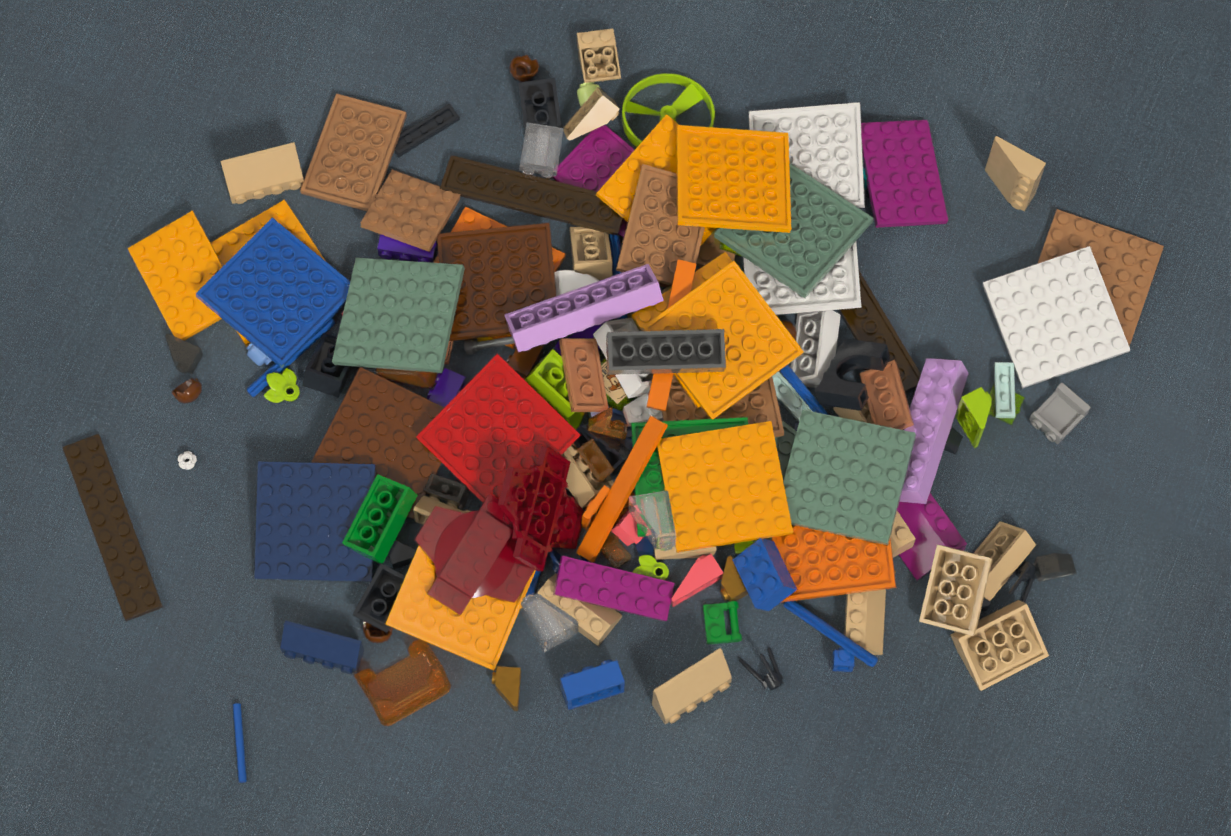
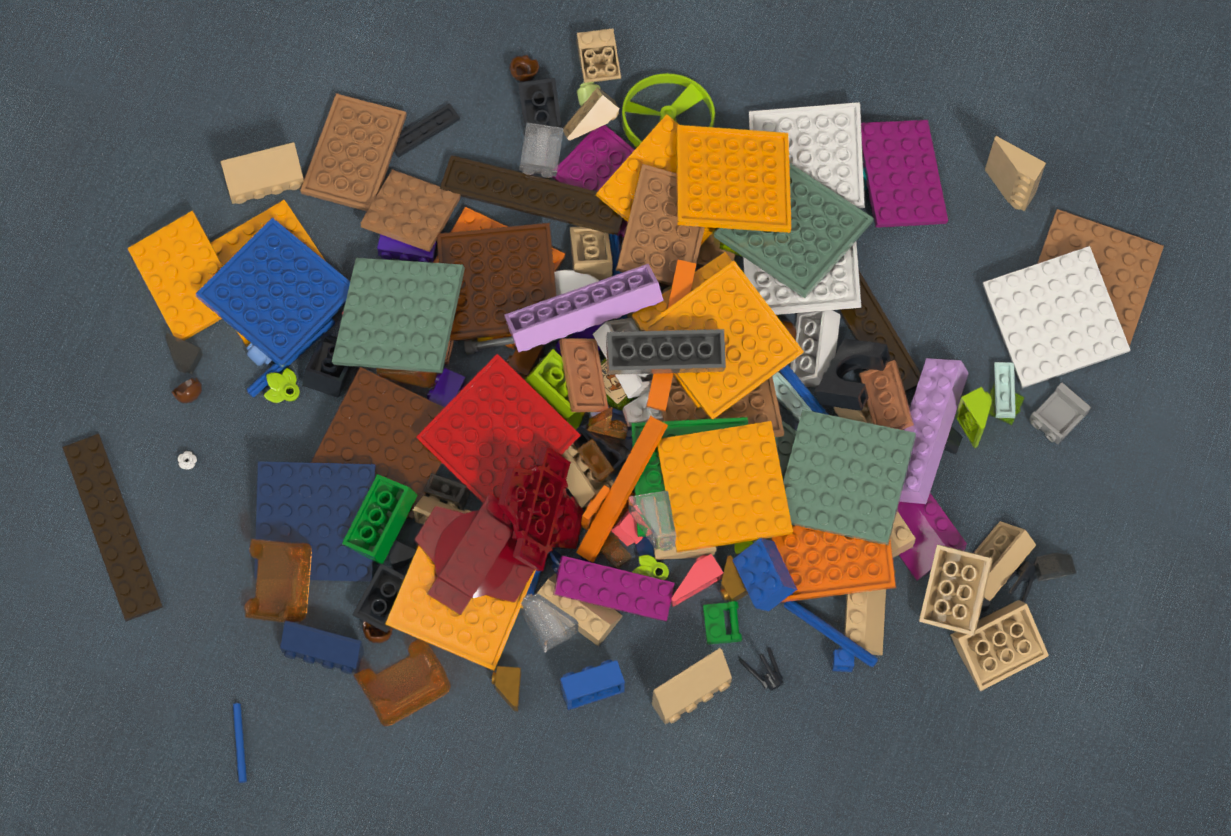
(281, 580): none -> clear orange windscreen

